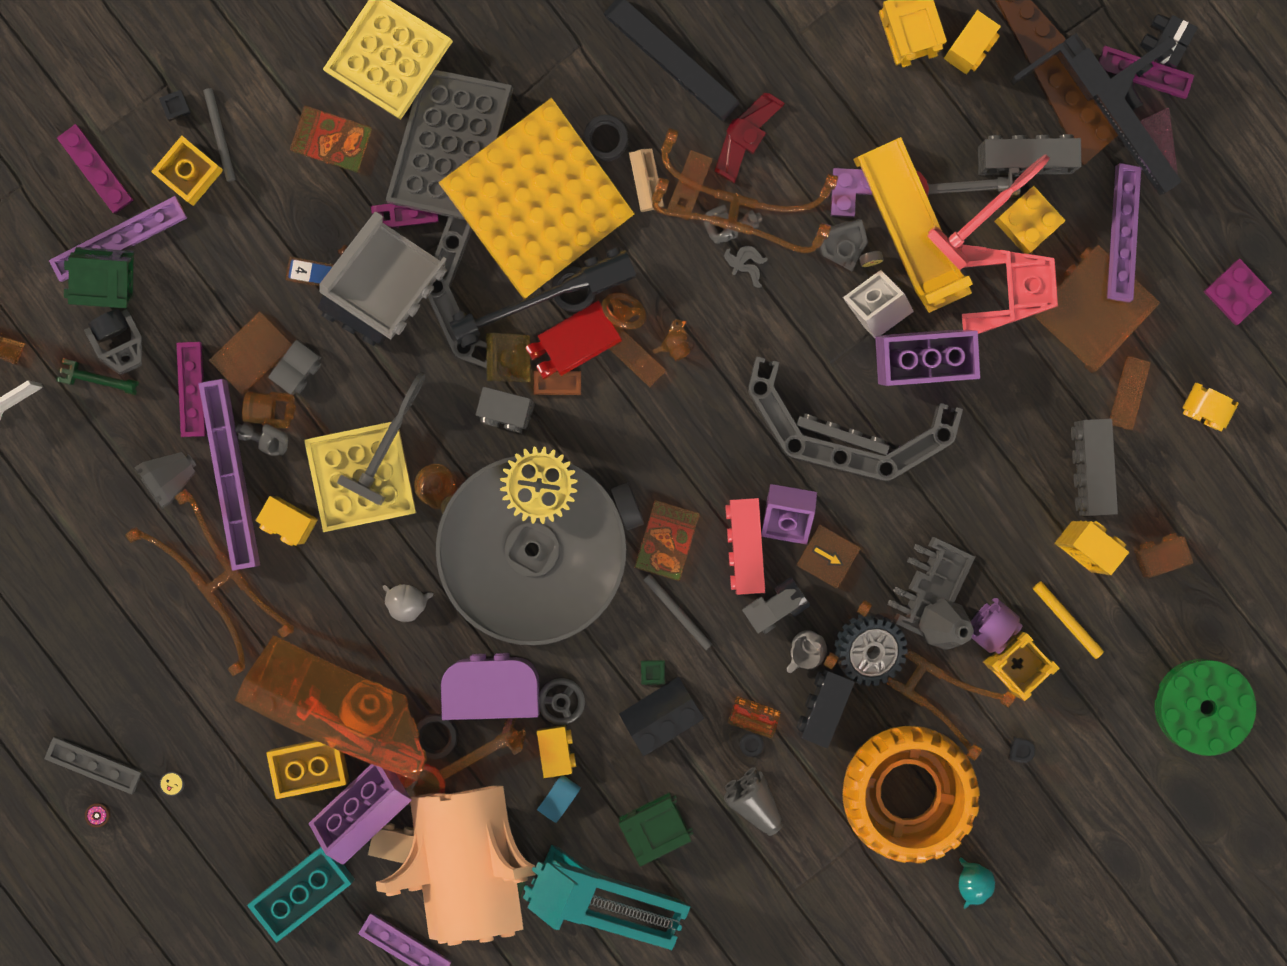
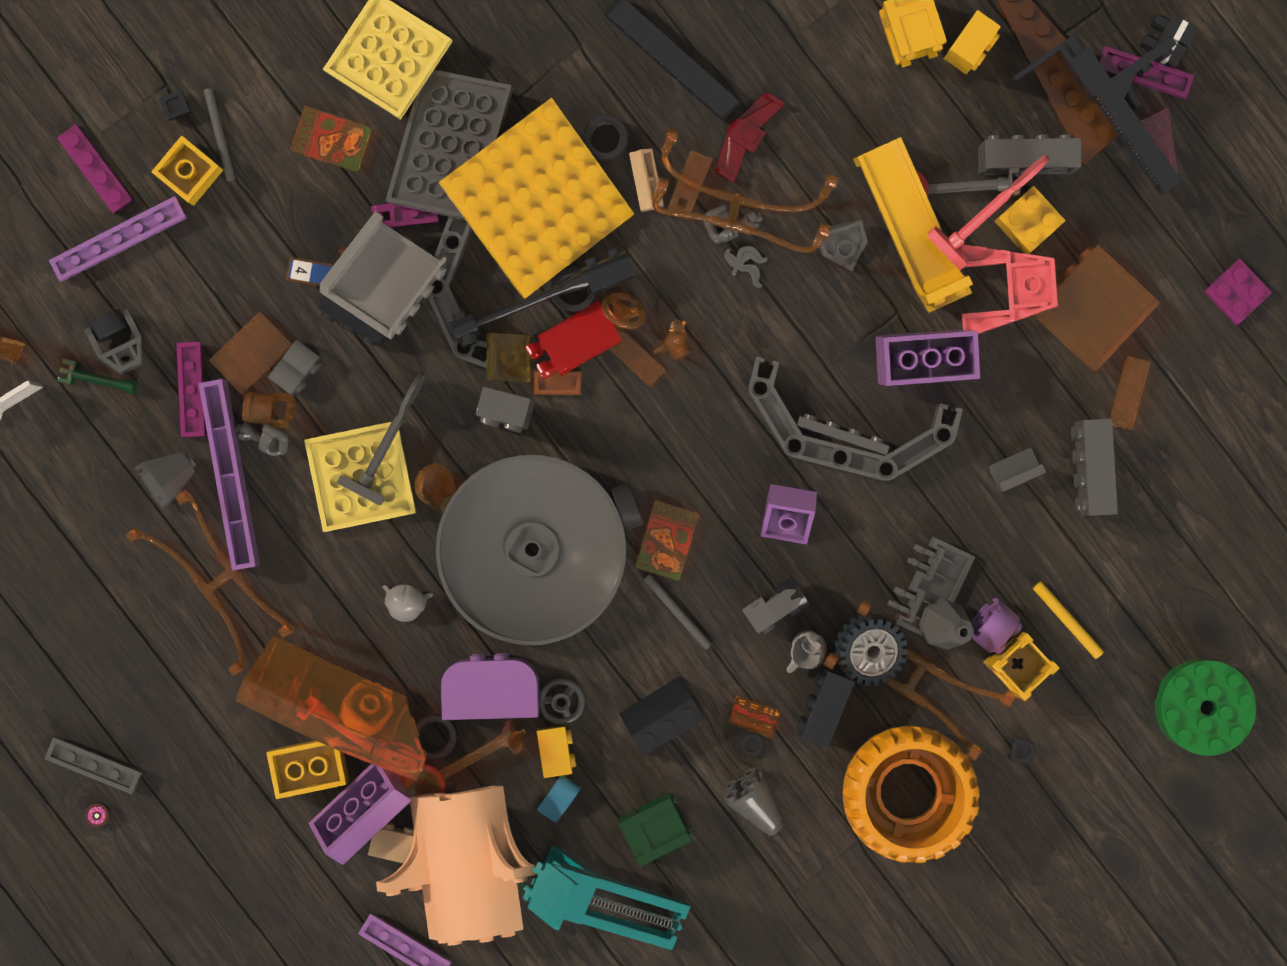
(100, 277): dark green container -> none
(172, 783): light yellow tile -> none
(286, 520): yellow brick -> none
(300, 893): teal brick -> none
(542, 463): light yellow gear -> none
(652, 672): dark green tile -> none
(747, 546): coral brick -> none
(828, 556): clear orange tile -> none
(844, 195): medium lavender plate -> none
(871, 259): dark grey tile -> none
(878, 304): white slope -> none
(975, 883): teal hair -> none
(1016, 470): none -> dark grey panel
(1092, 546): yellow brick -> none
(1124, 233): medium lavender plate -> none
(1163, 556): clear orange brick -> none
(1211, 406): yellow brick -> none

